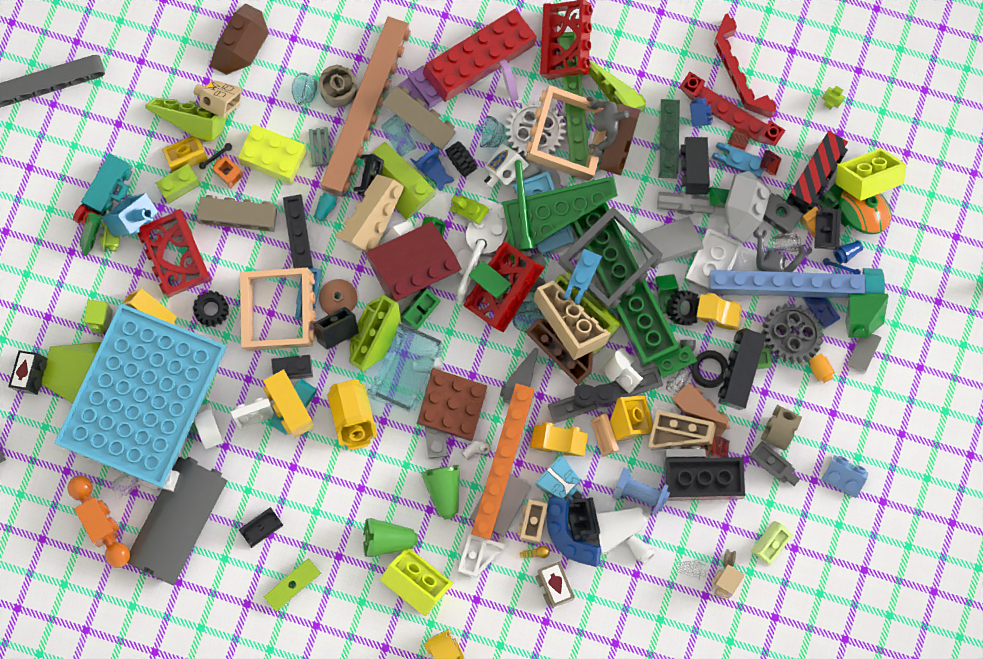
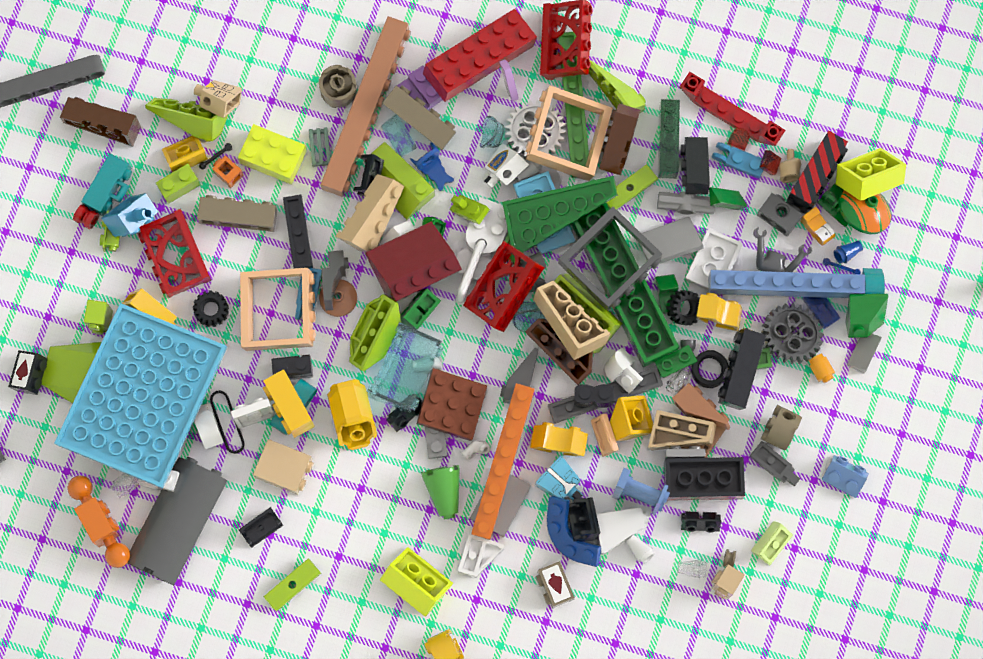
(89, 233): green slope -> none
(101, 120): none -> reddish brown wedge
(219, 424): none -> black piece
(240, 40): reddish brown wedge -> none
(283, 467): none -> tan brick
(304, 88): clear light blue helmet -> none
(325, 206): teal cone -> none
(332, 276): none -> dark grey slope
(336, 328): black brick -> none
(386, 538): bright green cone -> none
(400, 419): none -> black hinge
(461, 159): black tyre -> none
(490, 280): green slope -> none
(526, 242): green piece -> none
(534, 521): tan brick -> none
(542, 552): piece -> none
(583, 274): dark azure hinge -> none
(607, 121): dark grey piece -> none
(638, 182): none -> lime tile
(700, 112): blue brick -> none
(710, 522): none -> black hinge
(720, 447): clear red tile -> none
(746, 205): light grey wedge -> none
(762, 105): red slope -> none
(786, 243): clear brick -> none
(790, 168): none -> tan piece
(827, 229): black hinge -> none
(833, 97): lime gear -> none

